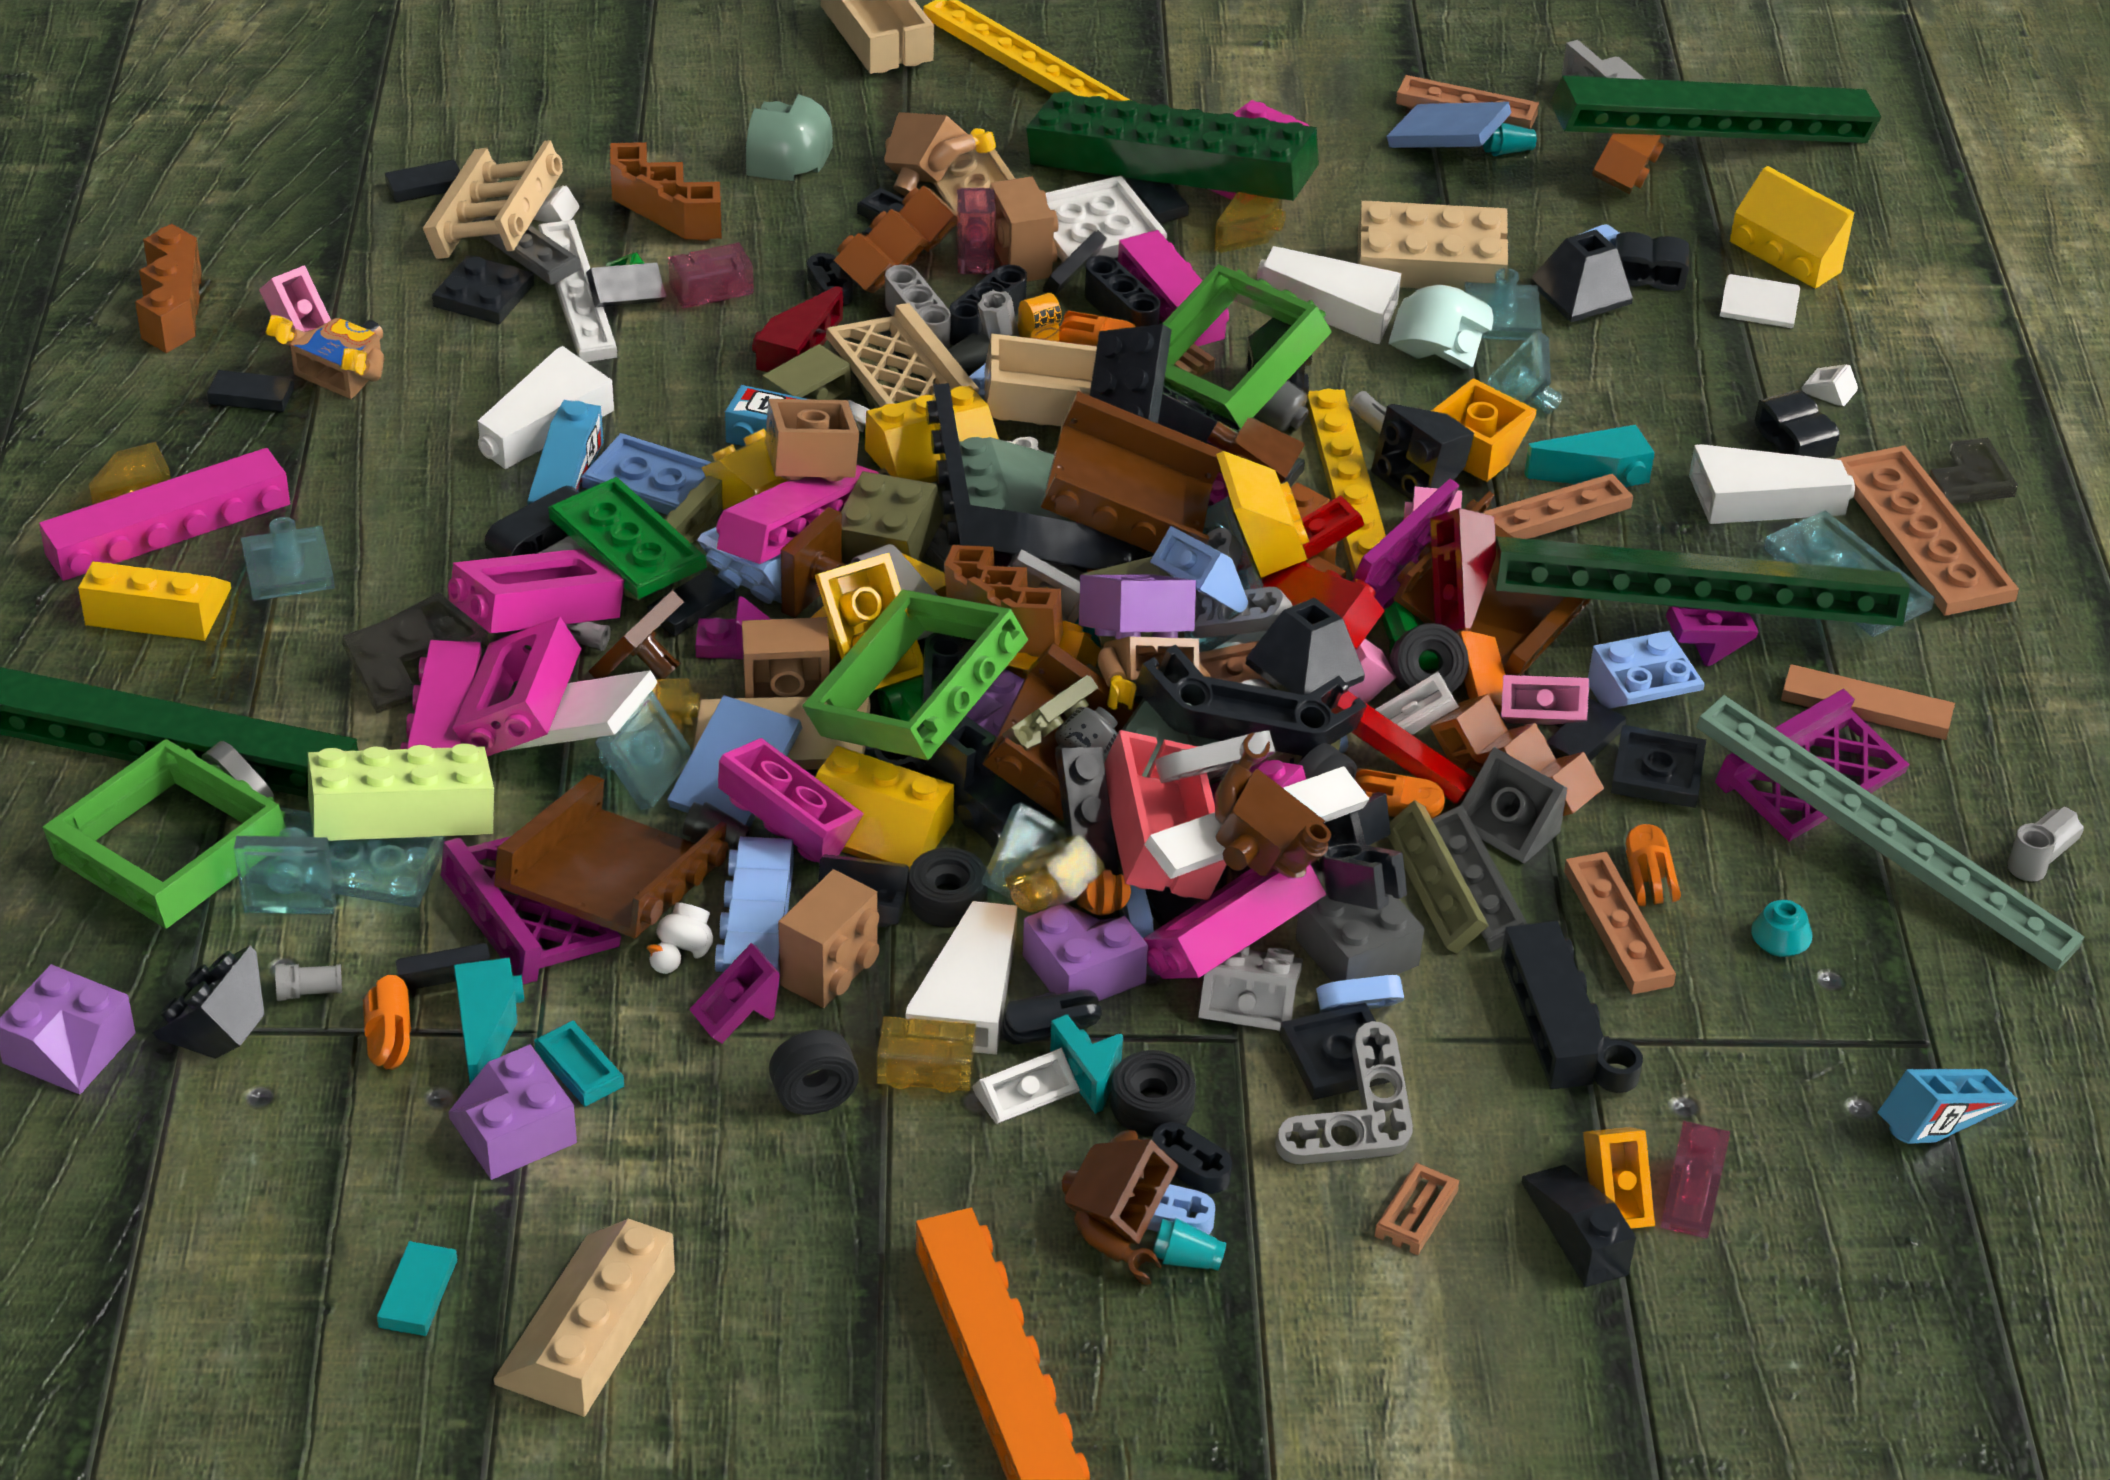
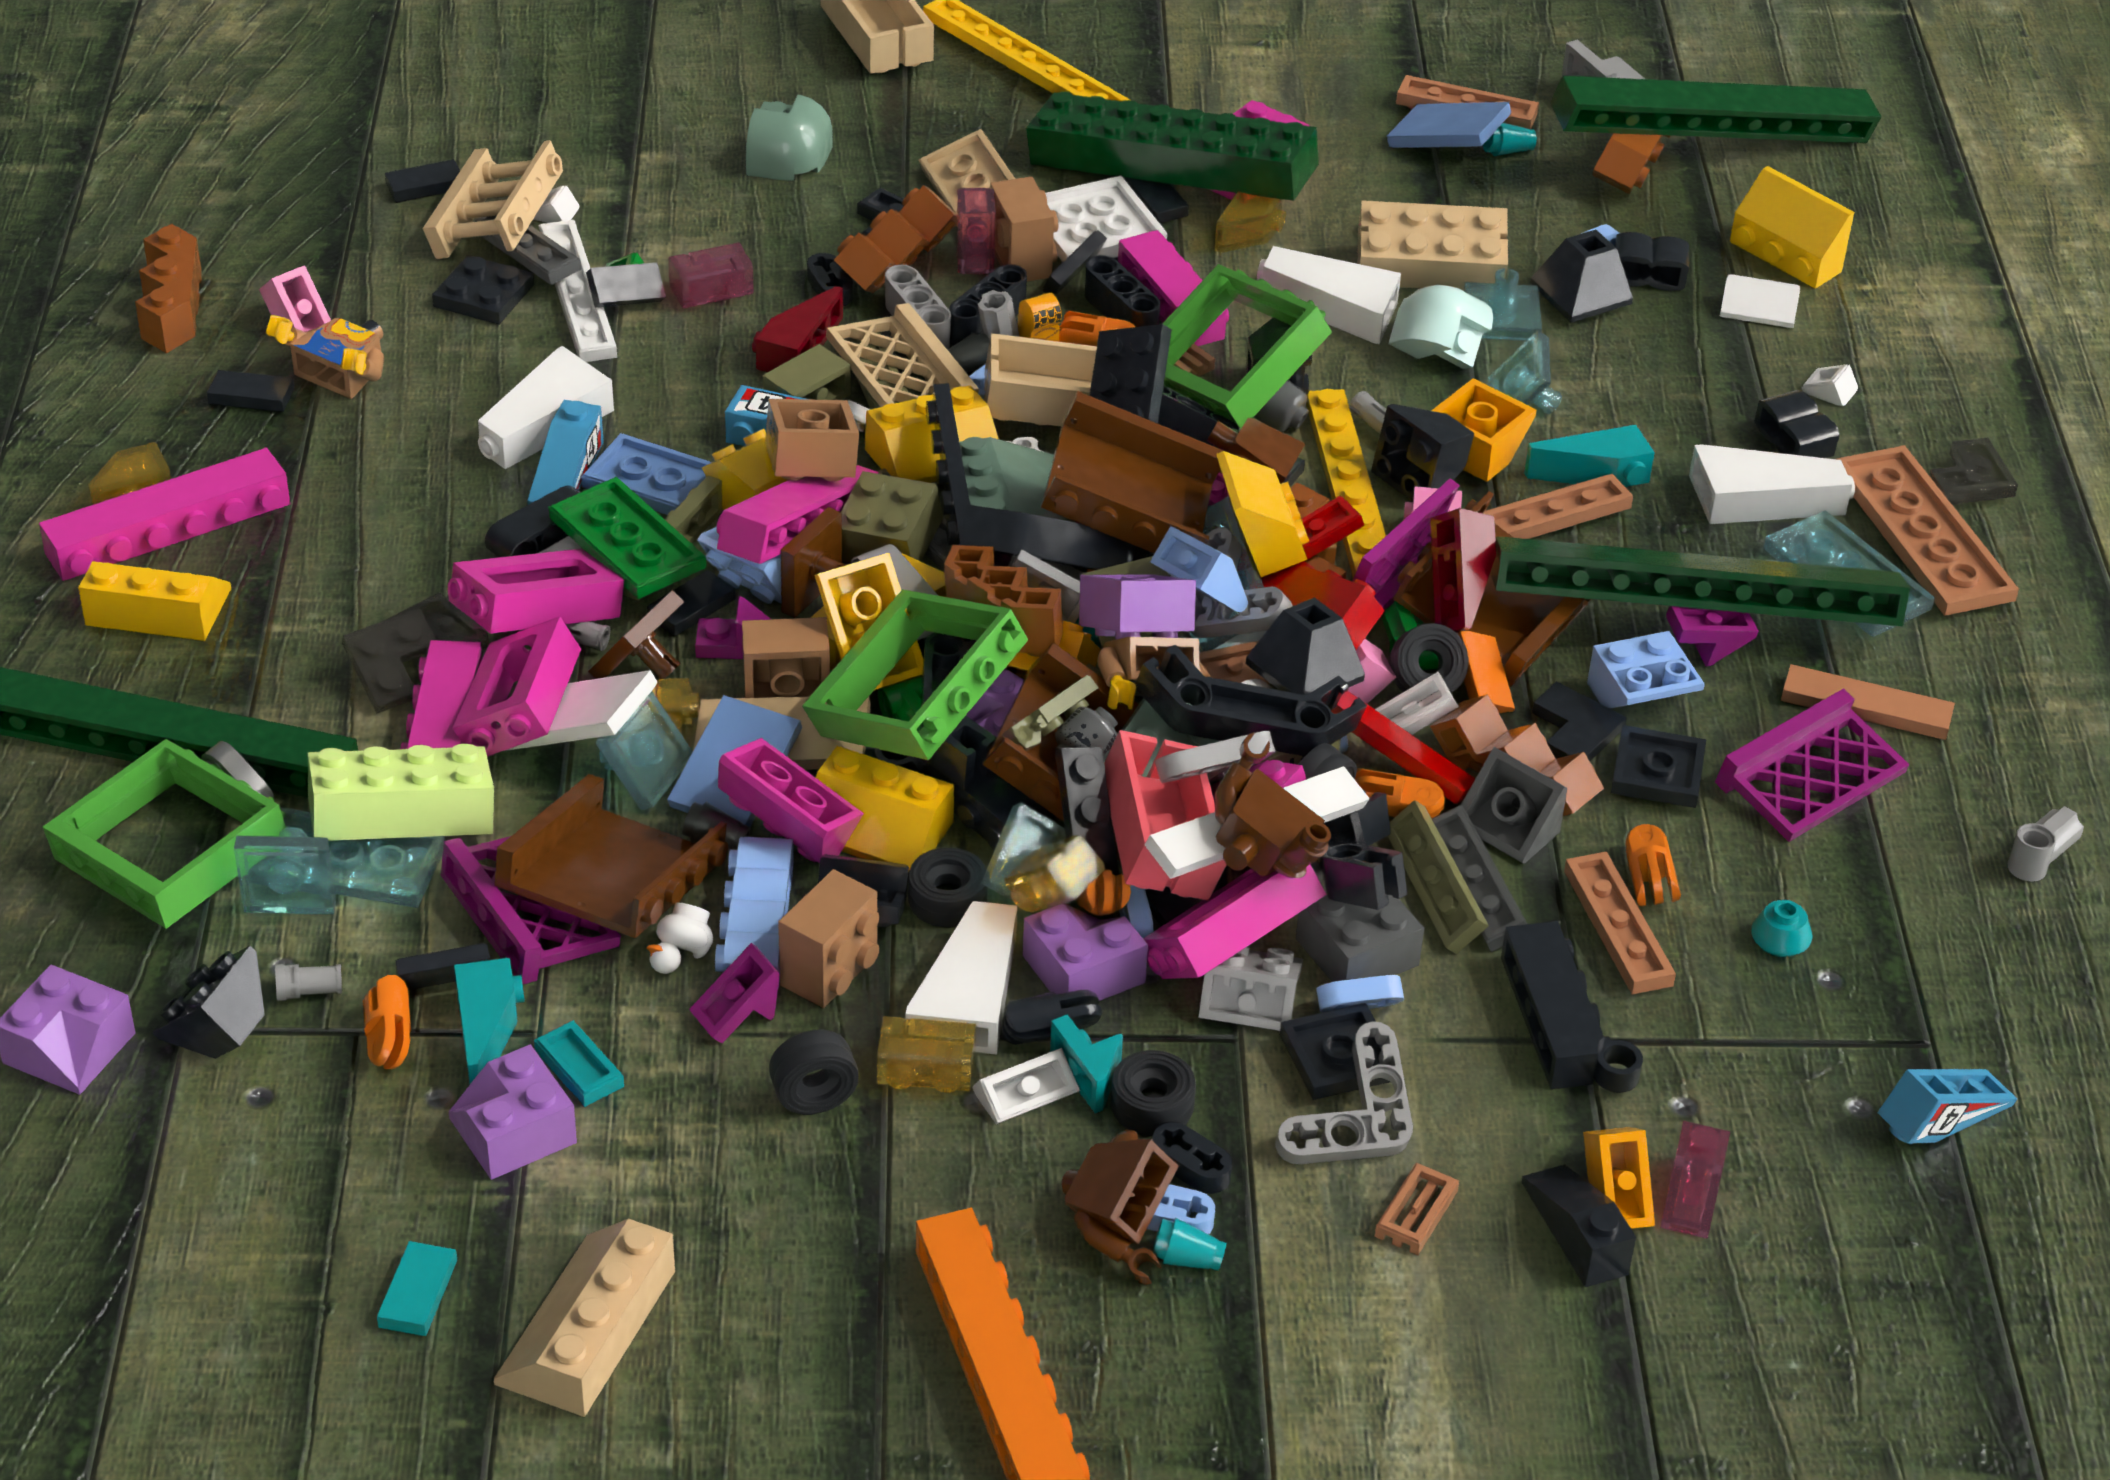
(287, 561): clear light blue tile -> none
(661, 194): dark orange brick -> none
(927, 145): medium nougat torso -> none
(1544, 699): bright pink slope -> none
(1891, 833): sand green plate -> none

